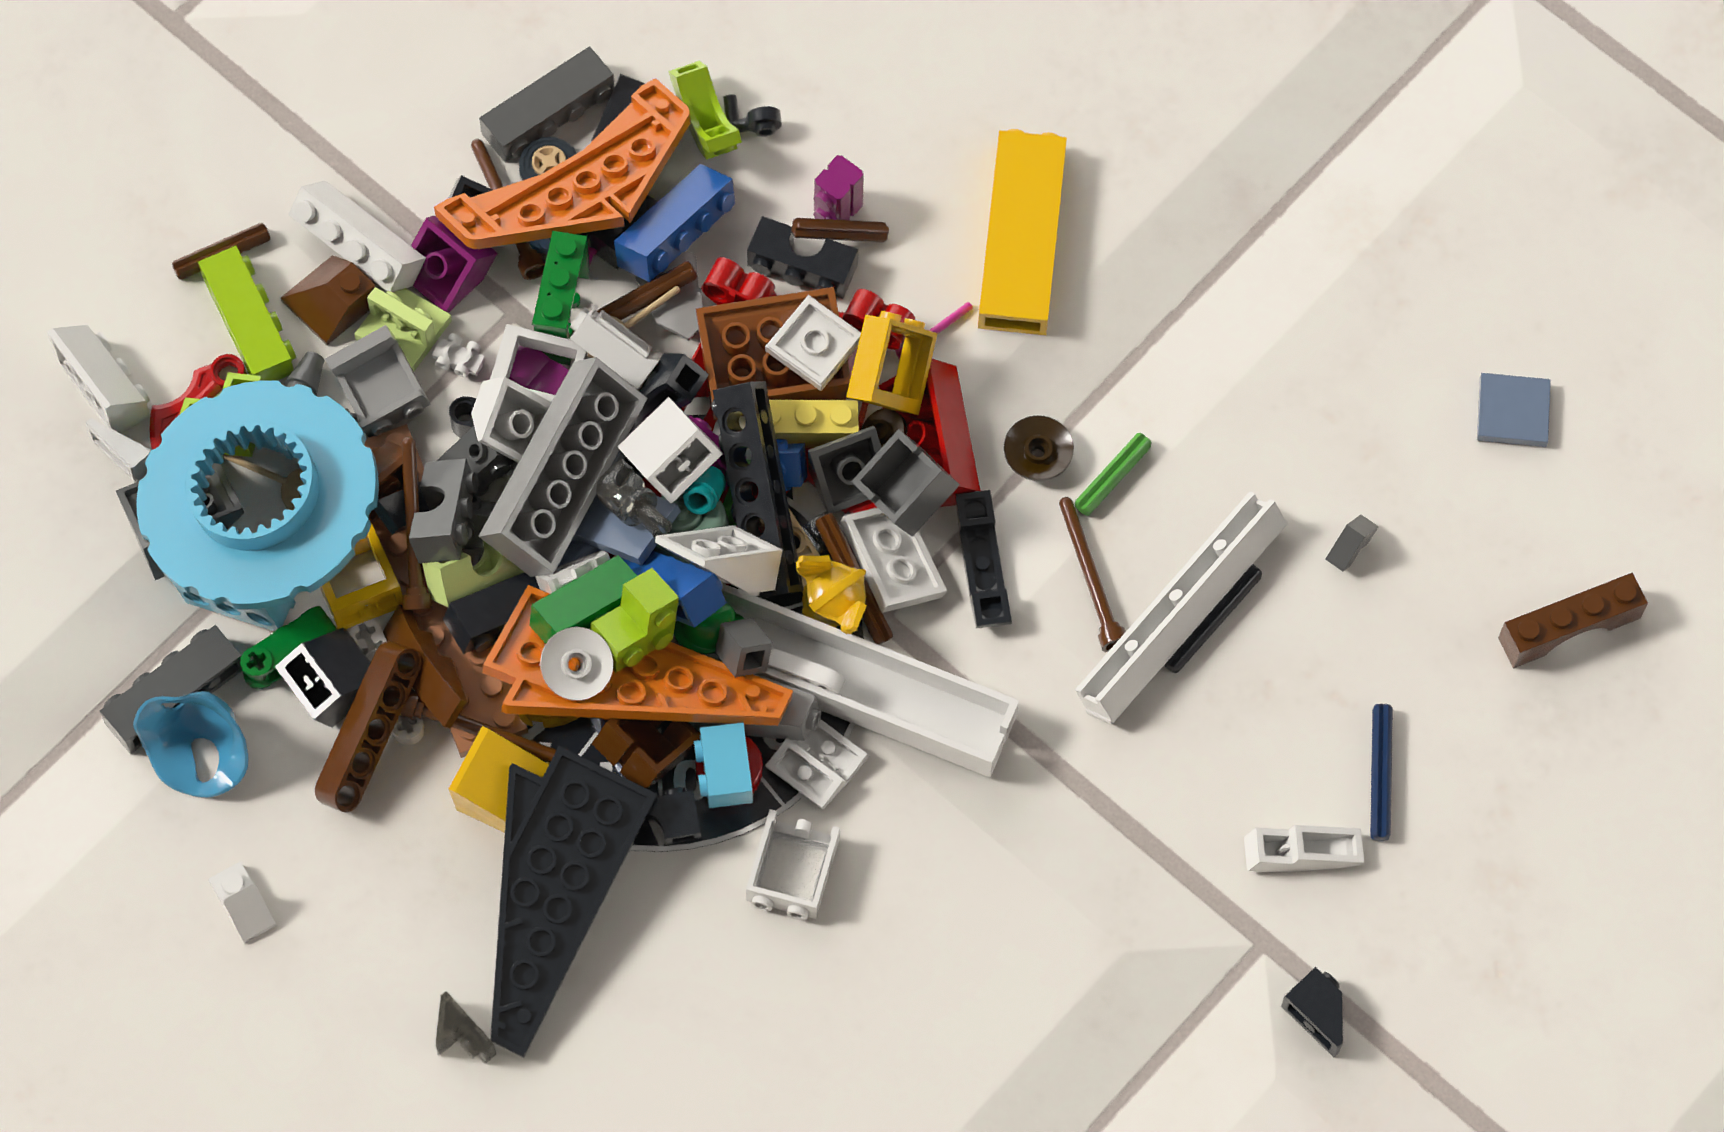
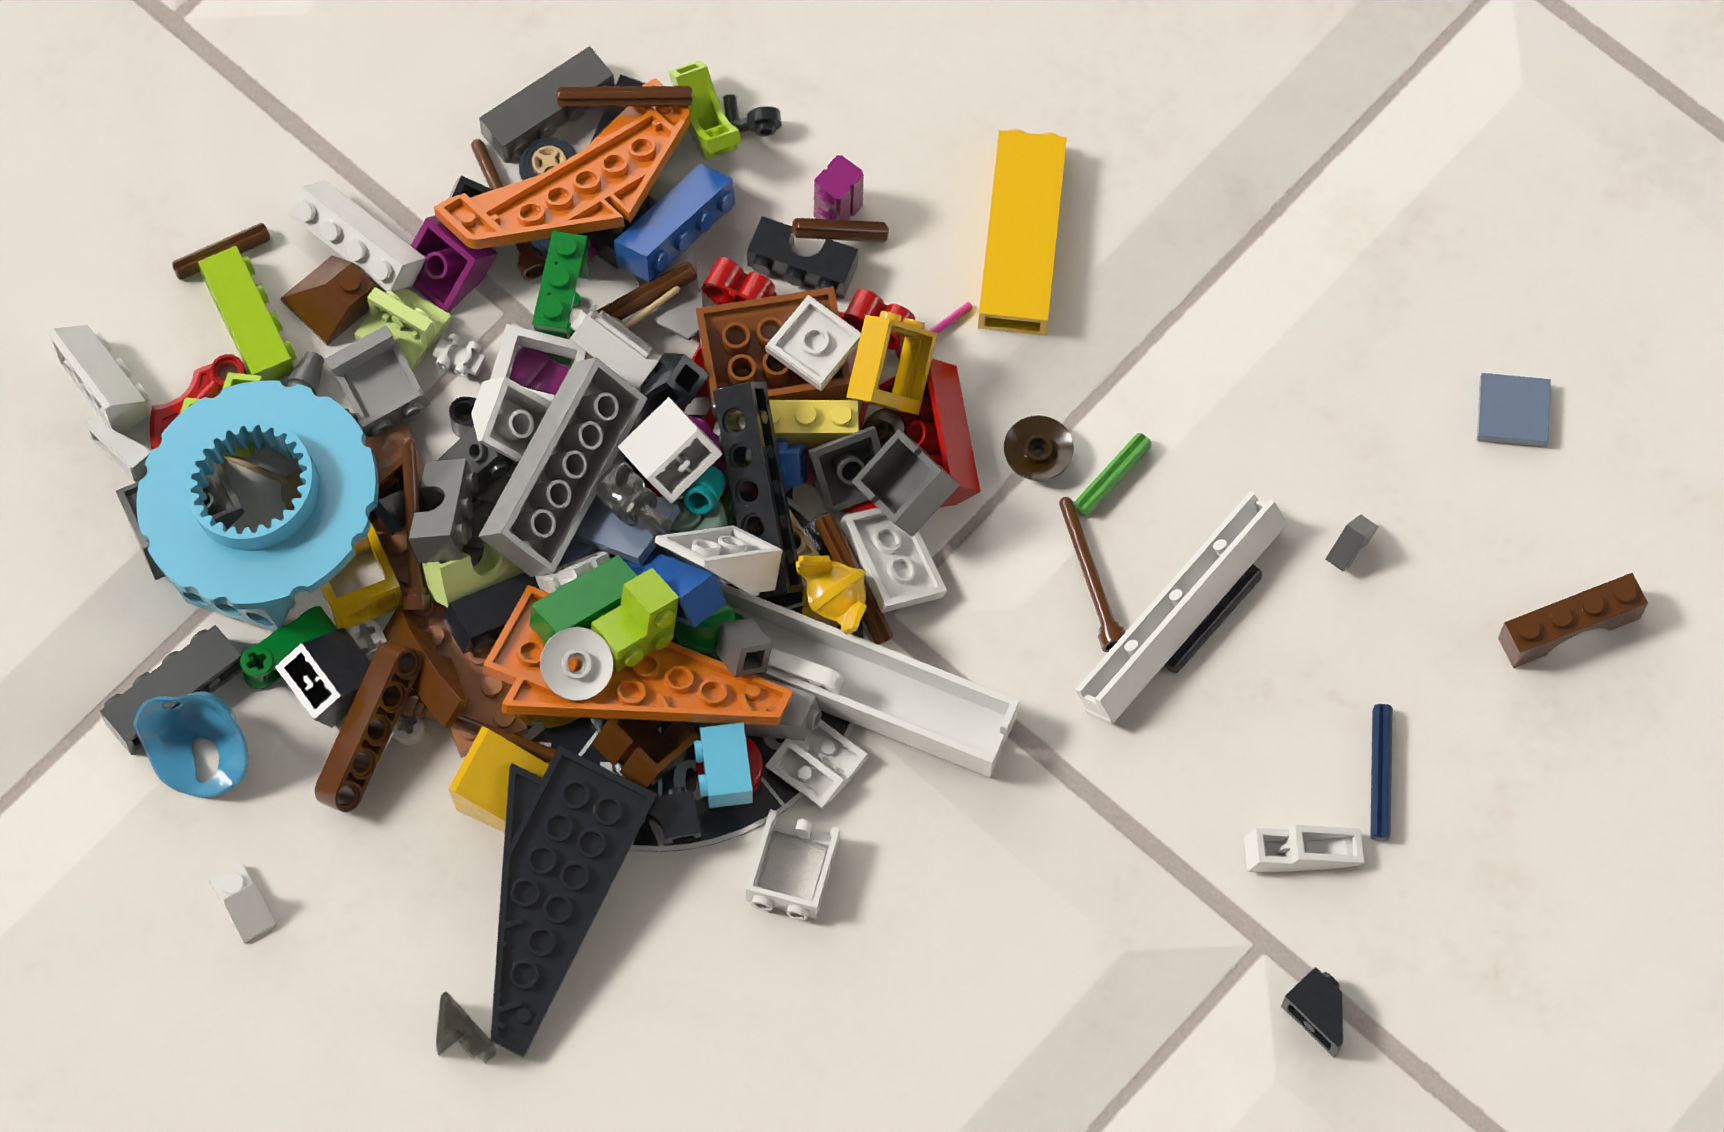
(624, 96): none -> reddish brown axle
(982, 559): black slope -> none

